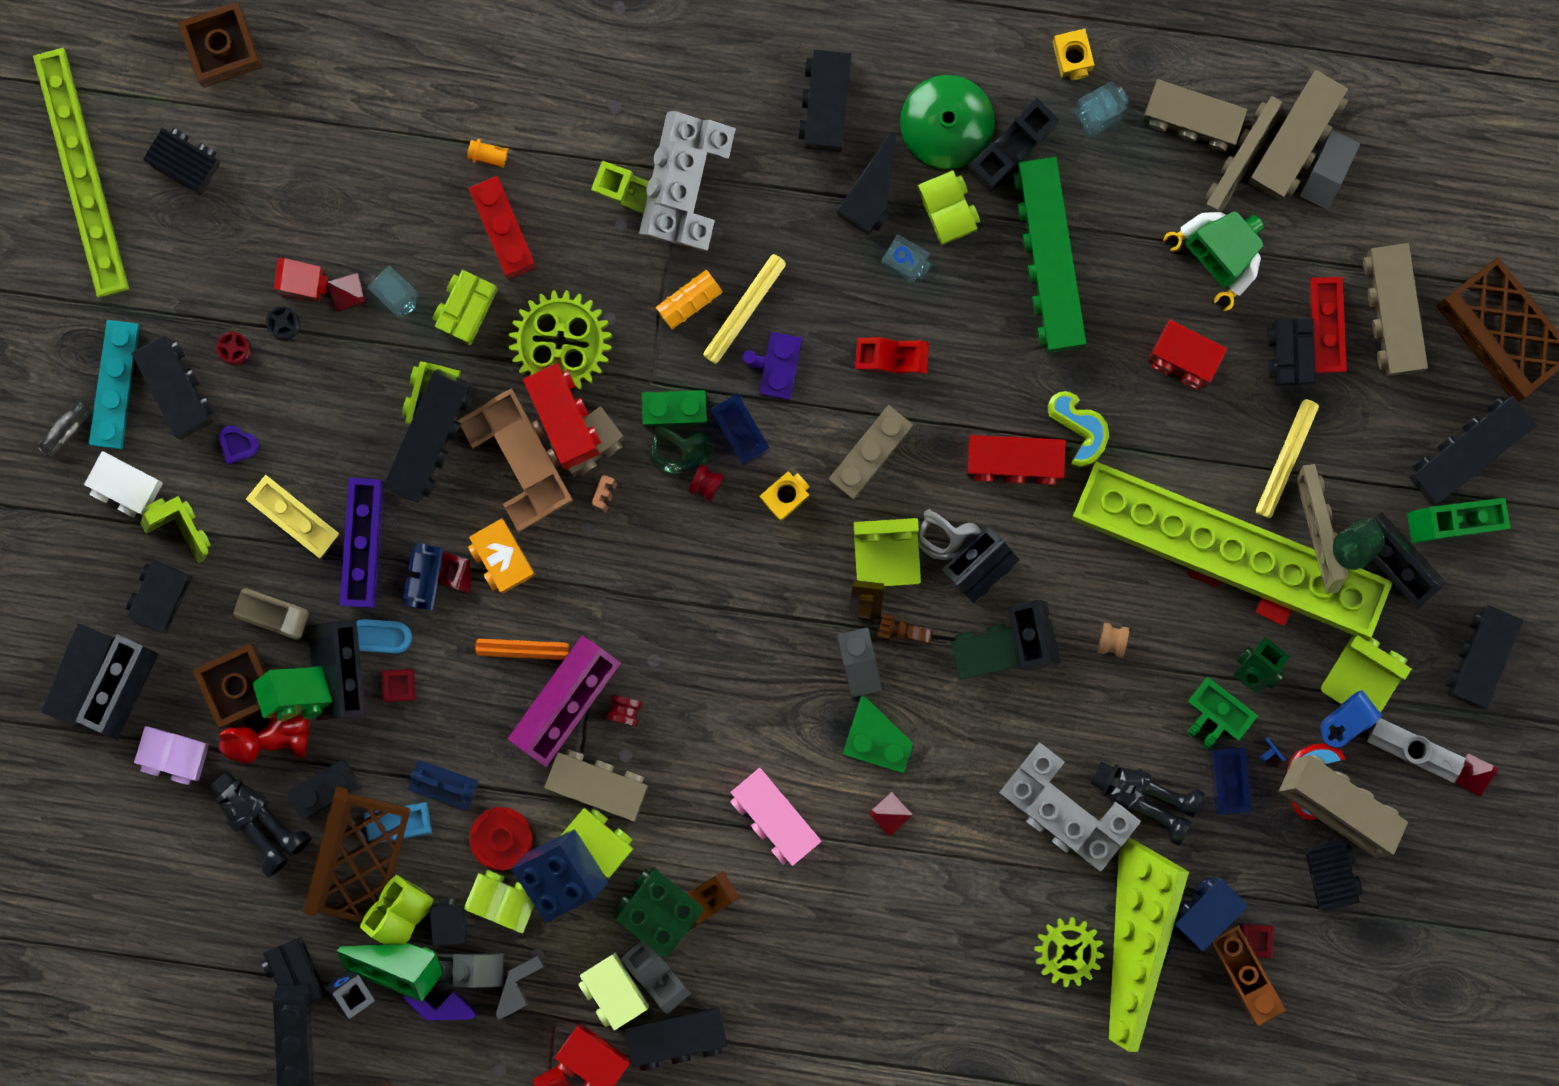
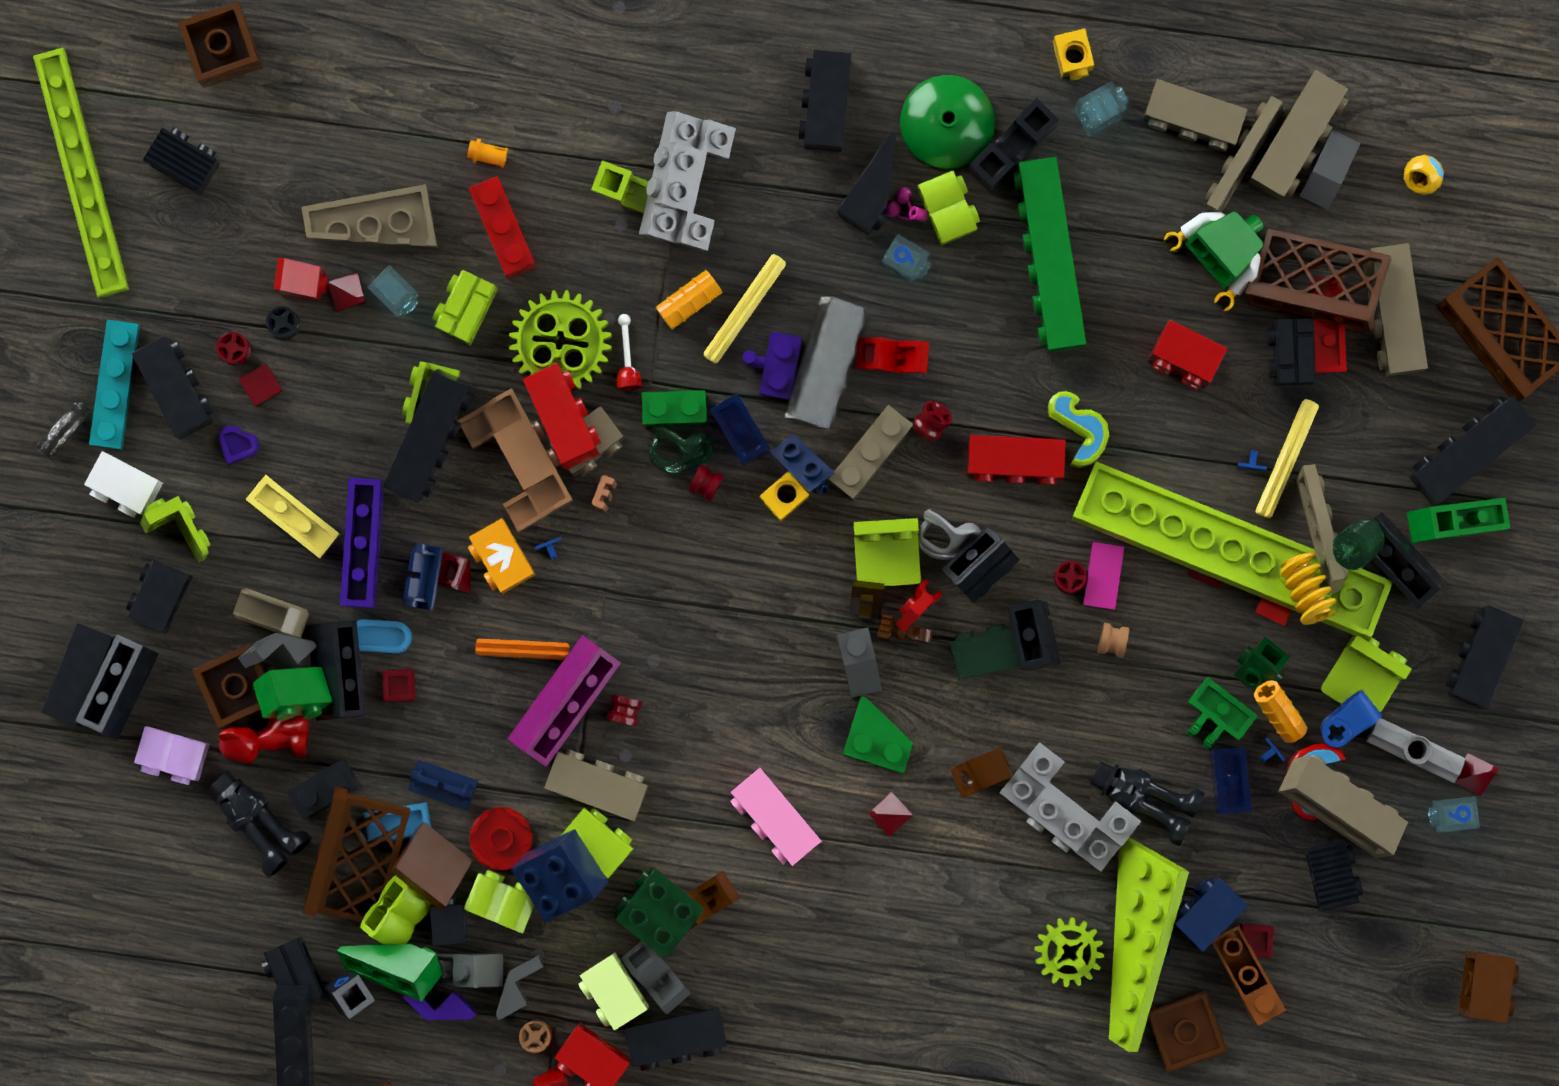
(260, 385): none -> dark red tile
(282, 649): none -> dark grey slope
(377, 218): none -> dark tan wing
(431, 866): none -> reddish brown tile
(531, 1040): none -> medium nougat wheel
(550, 548): none -> blue piece
(628, 377): none -> hinge
(803, 464): none -> dark blue hinge
(826, 363): none -> clear smoke brick
(904, 196): none -> dark pink piece
(915, 607): none -> red plate
(932, 420): none -> dark red wheel
(982, 772): none -> reddish brown bracket
(1073, 573): none -> dark red wheel
(1103, 575): none -> dark pink tile
(1186, 1031): none -> reddish brown tile
(1252, 463): none -> blue piece
(1280, 711): none -> light orange axle
(1307, 589): none -> yellow piece
(1318, 306): none -> reddish brown fence
(1423, 174): none -> yellow piece
(1454, 814): none -> clear light blue brick
(1488, 986): none -> reddish brown brick

